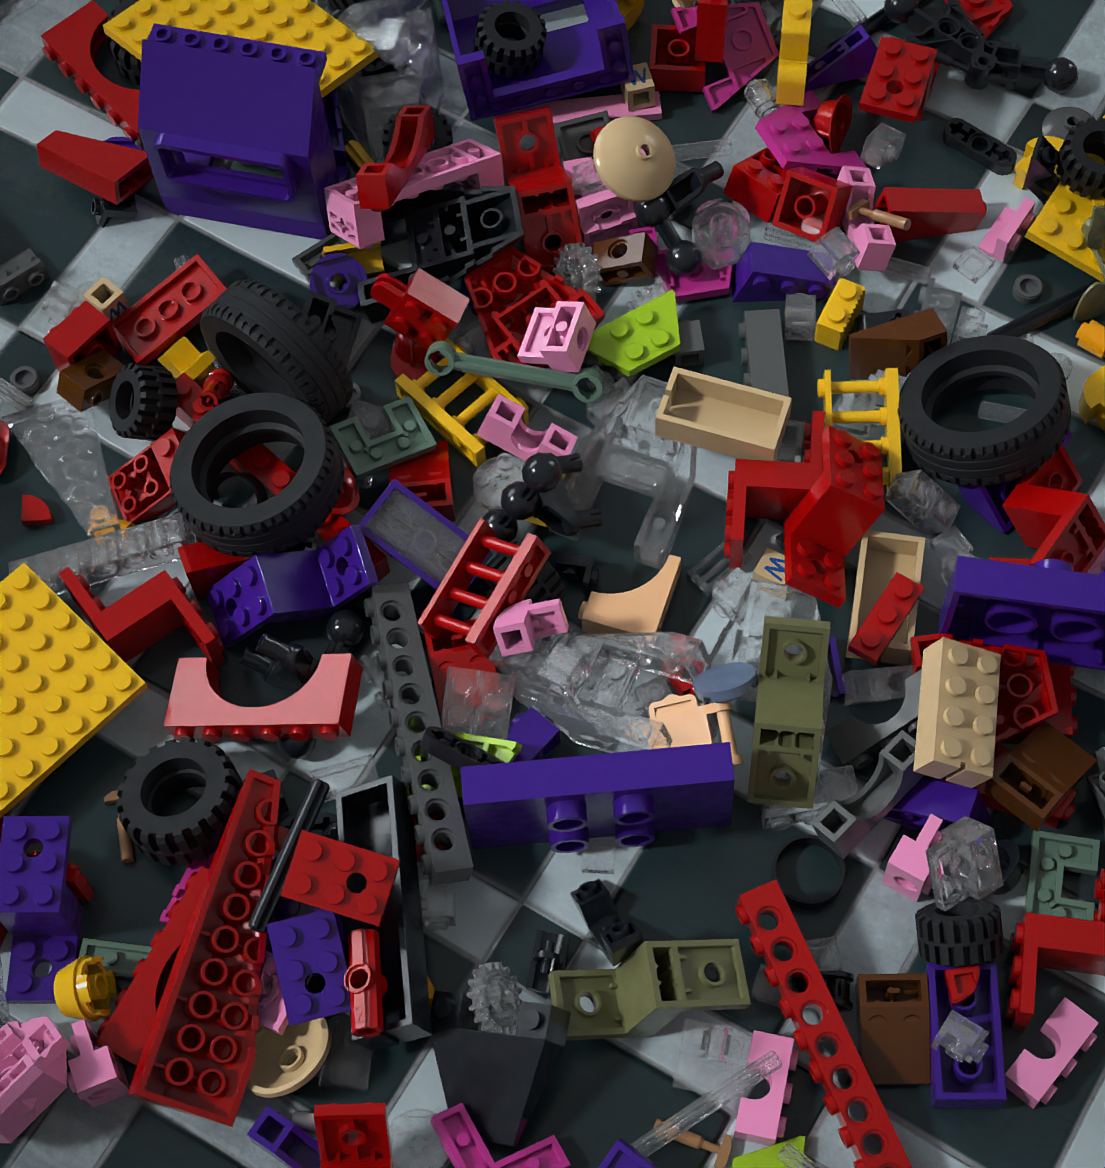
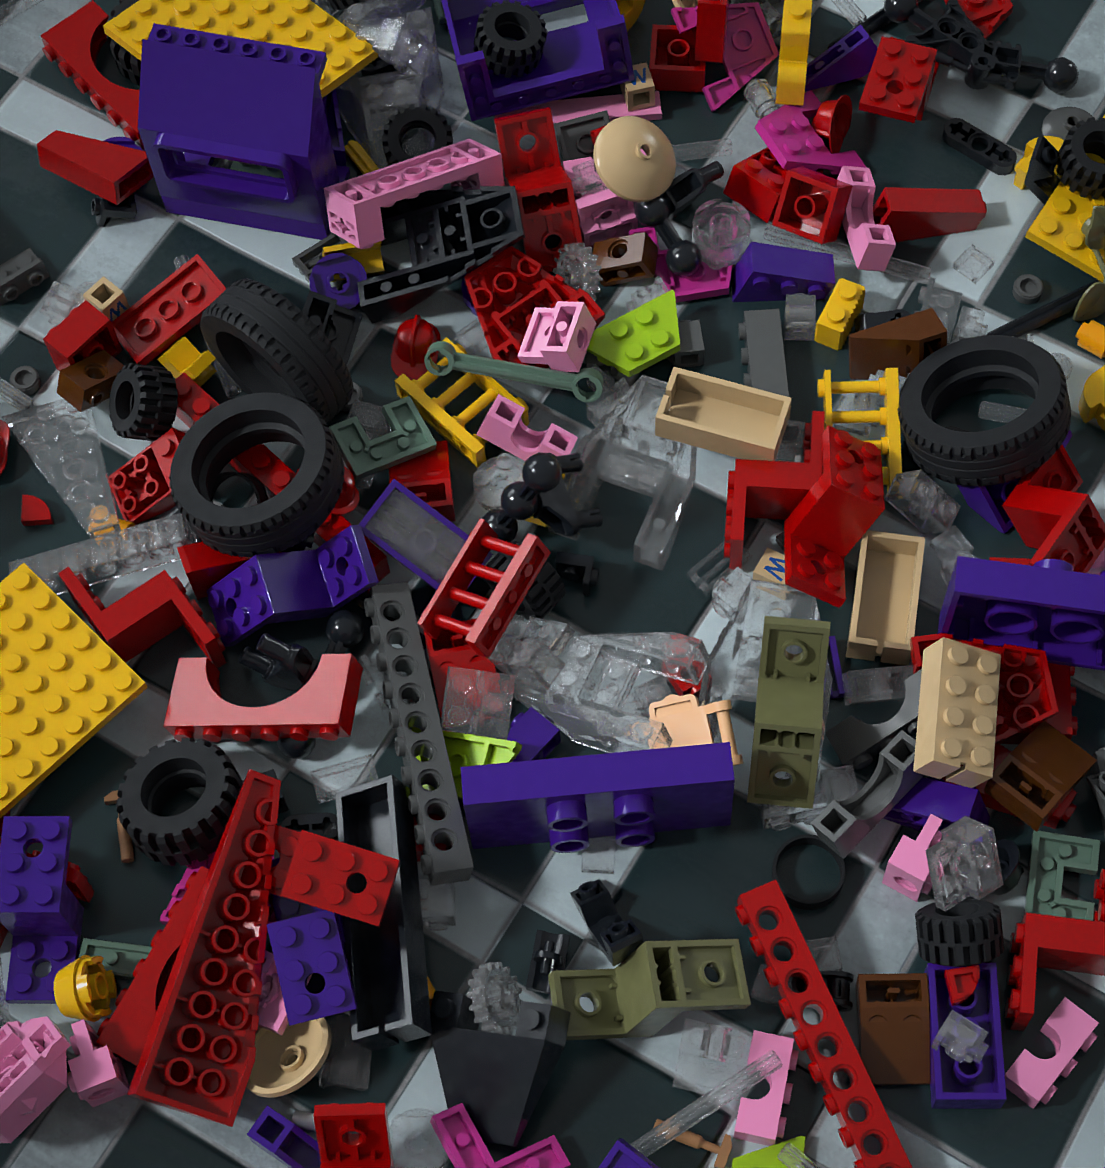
(213, 393): red pin -> none
(305, 821): black axle -> none
(367, 998): red piece -> none
(382, 182): red arch -> none
(422, 308): red brick -> none
(454, 749): black beam -> none
(524, 622): bright pink brick -> none
(564, 671): clear brick -> none
(633, 610): light nougat arch -> none
(725, 682): sand blue tile -> none
(834, 254): clear brick -> none
(862, 207): medium nougat piece -> none
(882, 146): clear brick -> none
(885, 618): red plate -> none
(1007, 230): bright pink bracket -> none

